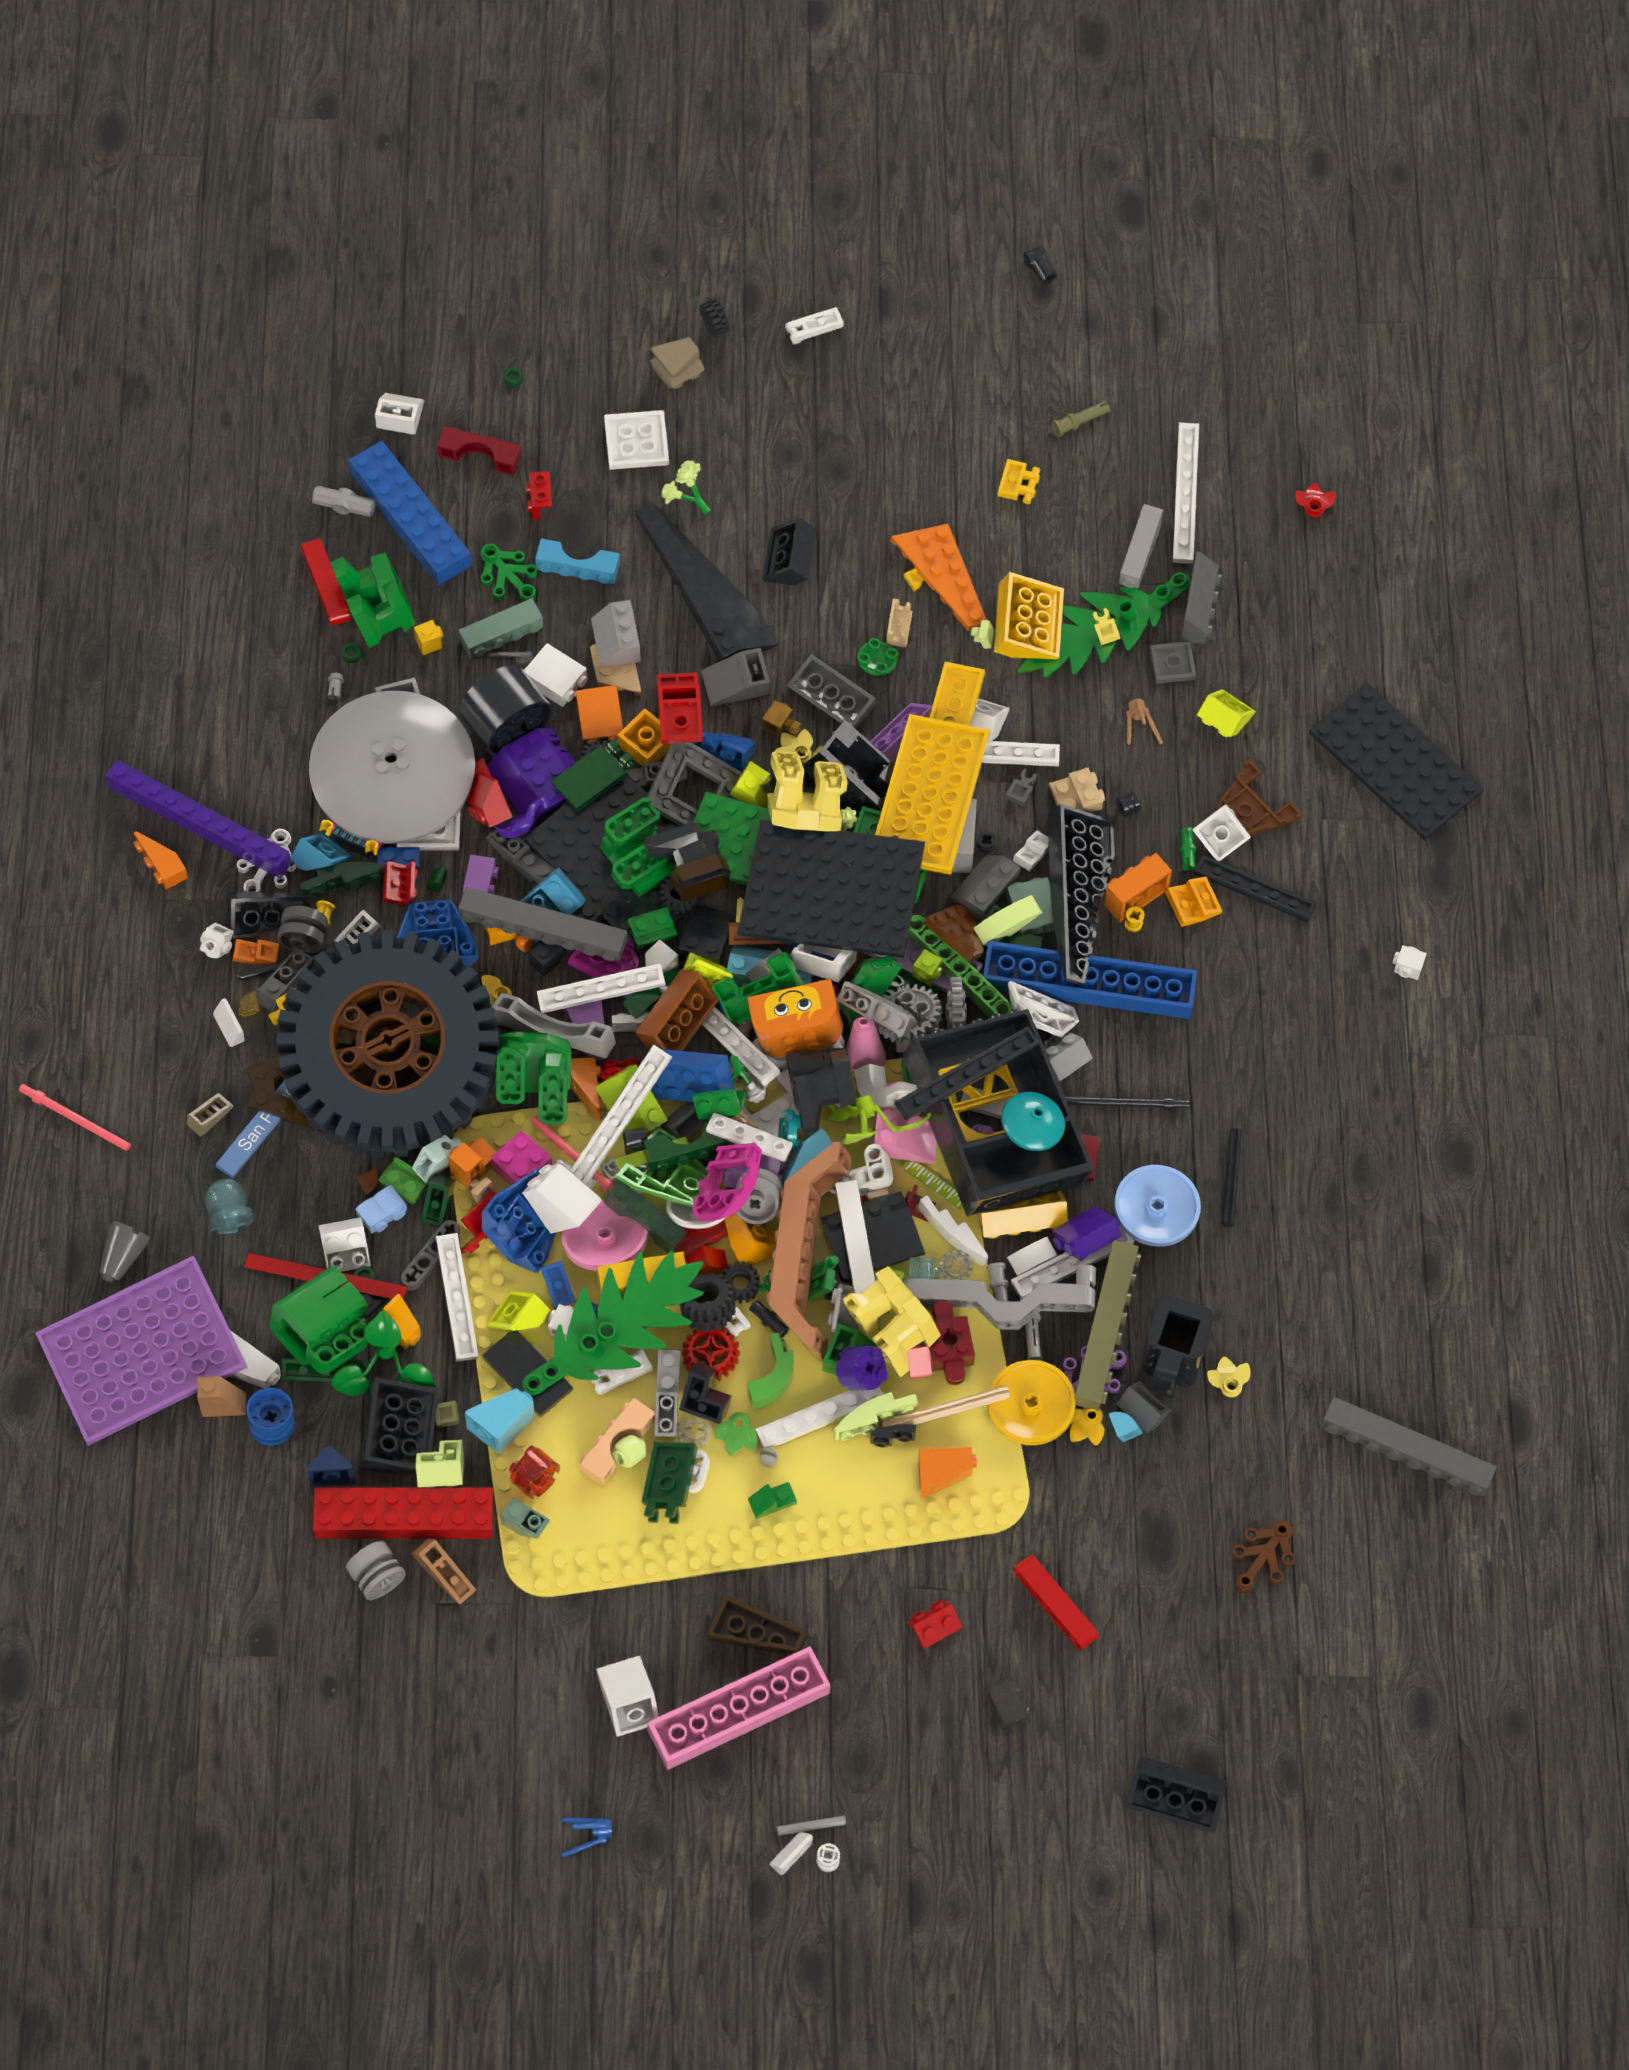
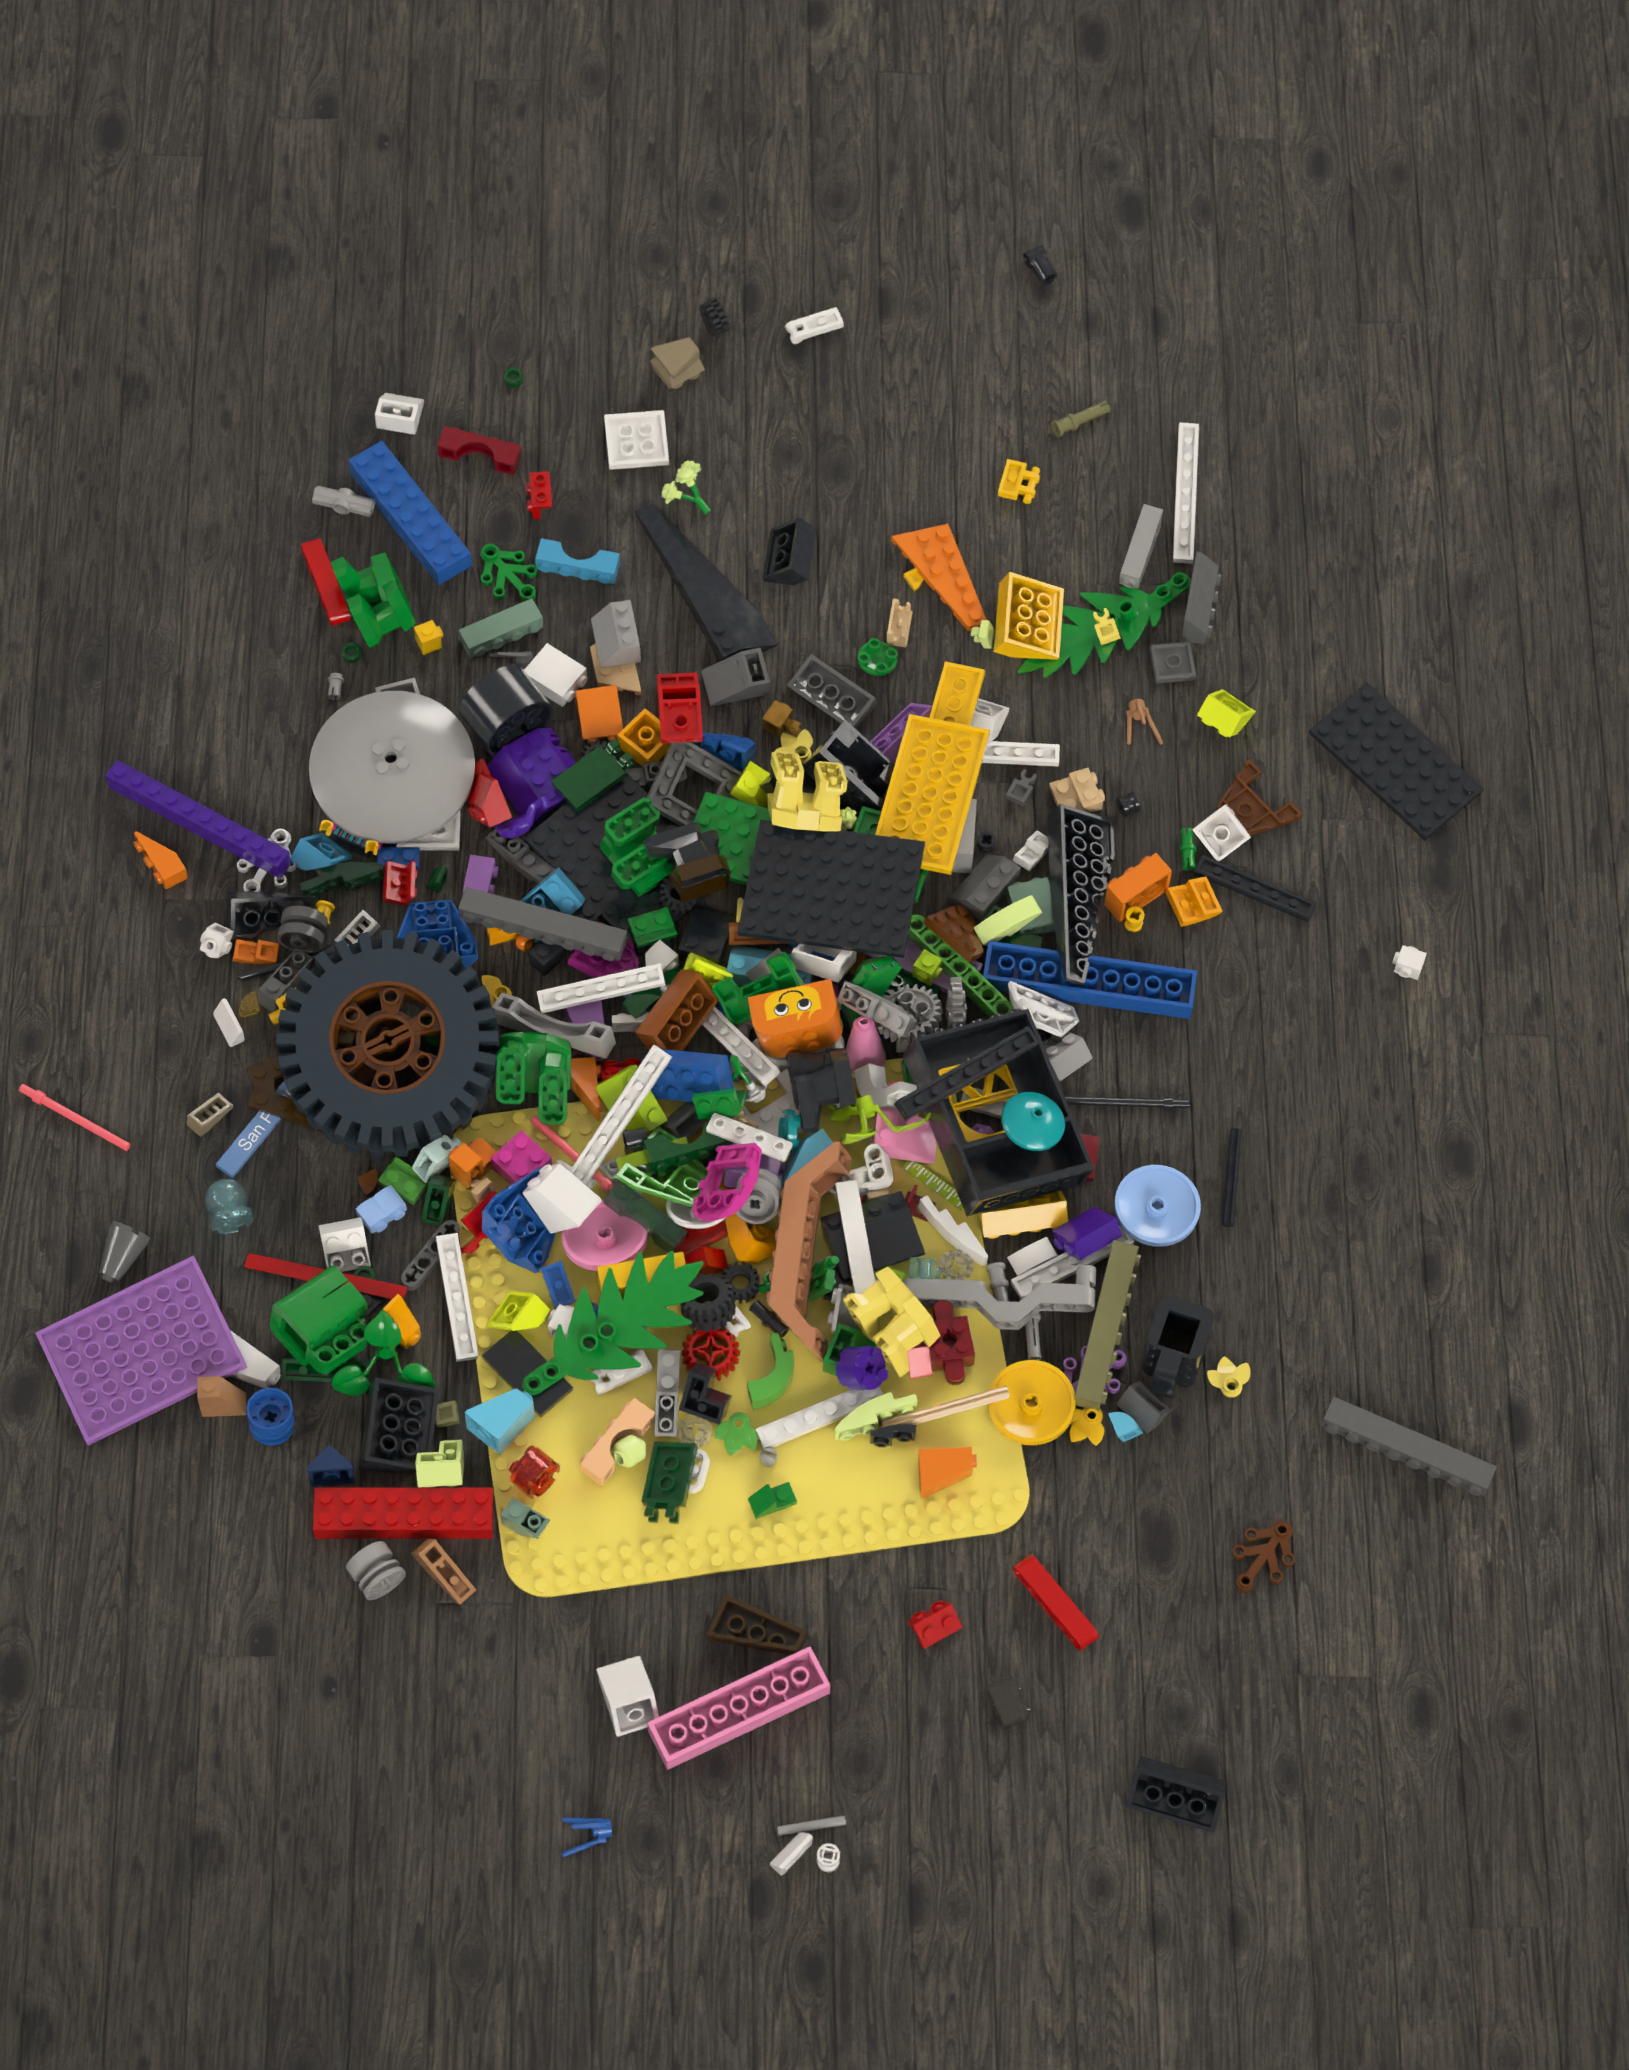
(1315, 499): red plate -> none

